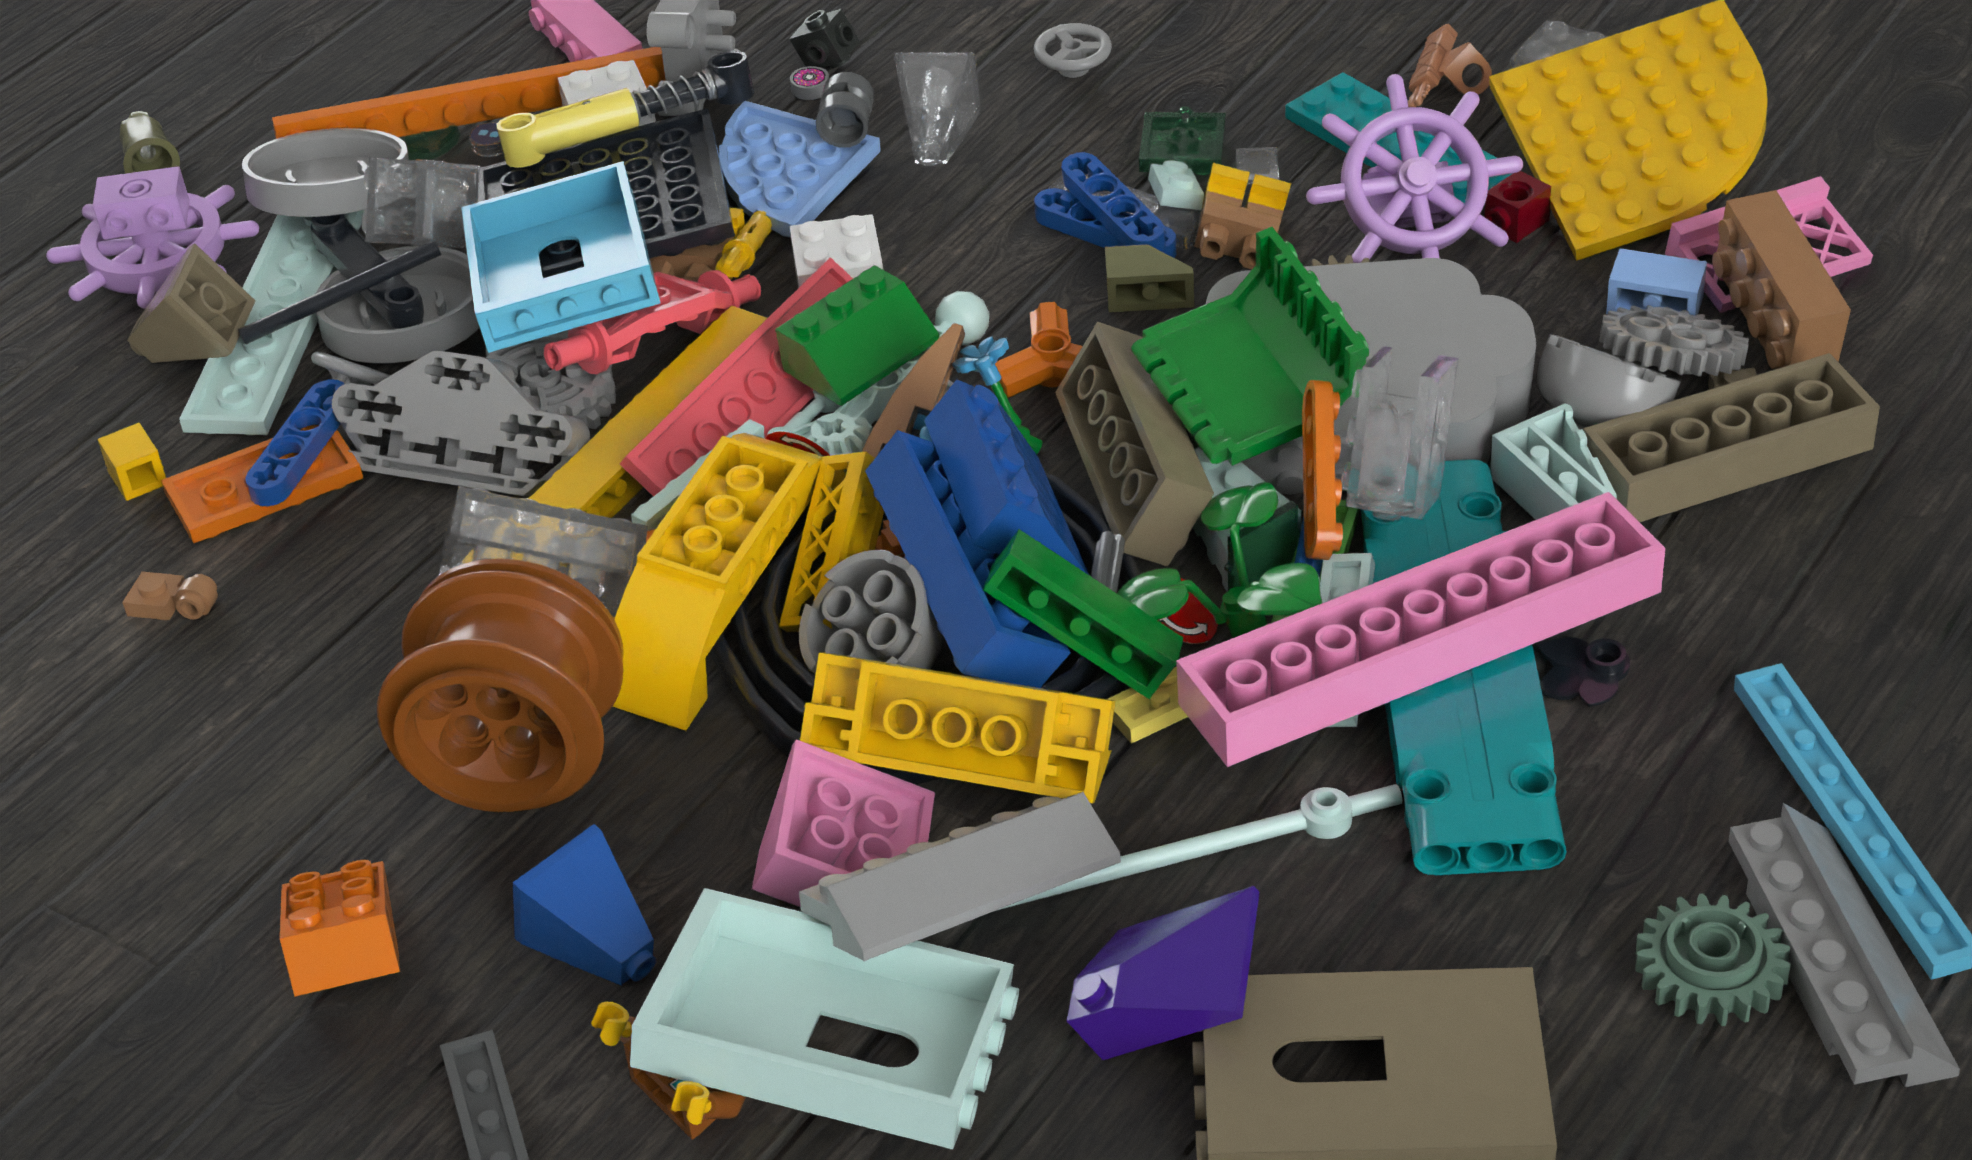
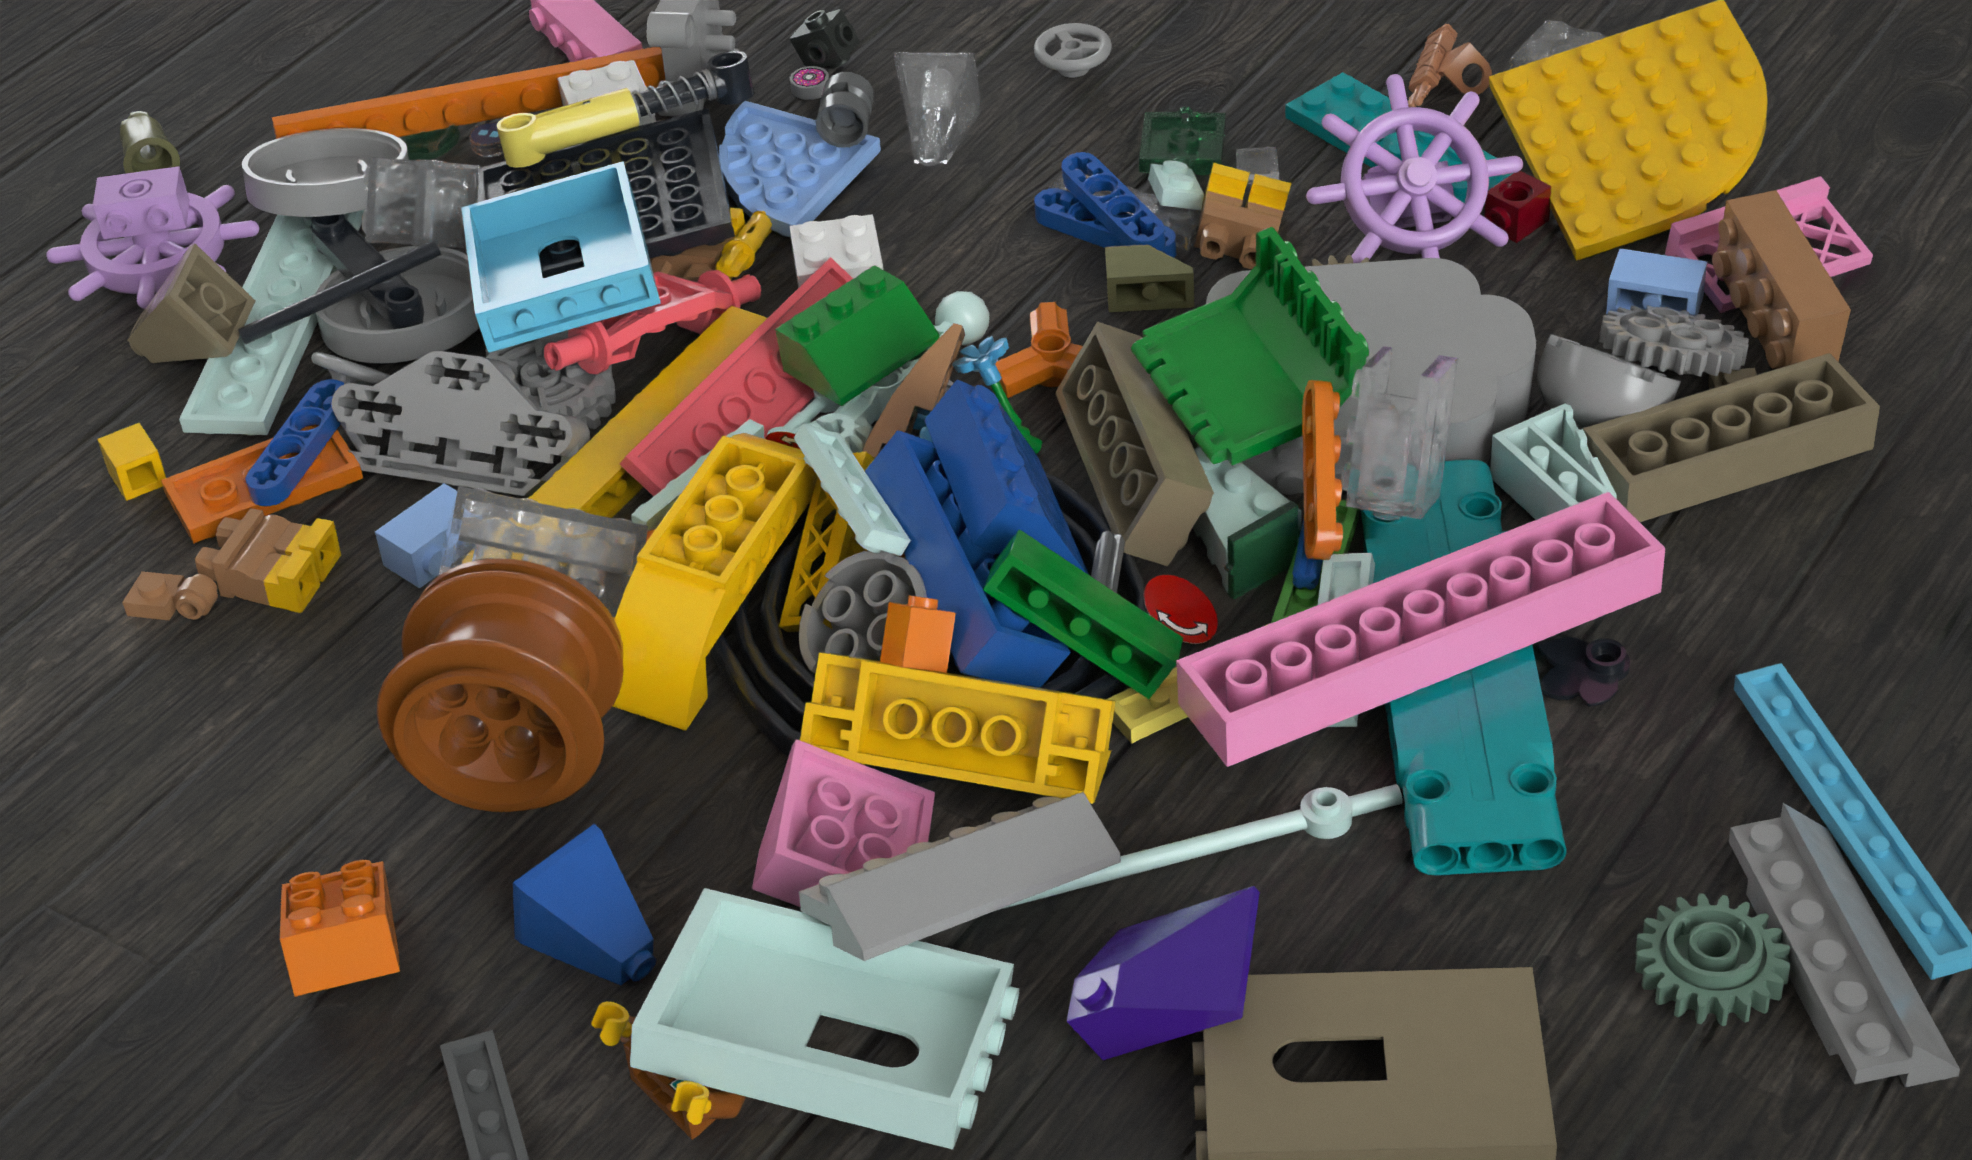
(270, 559): none -> hips
(415, 538): none -> light blue brick
(851, 490): none -> light aqua plate
(918, 635): none -> orange brick
(1280, 591): green plant -> none

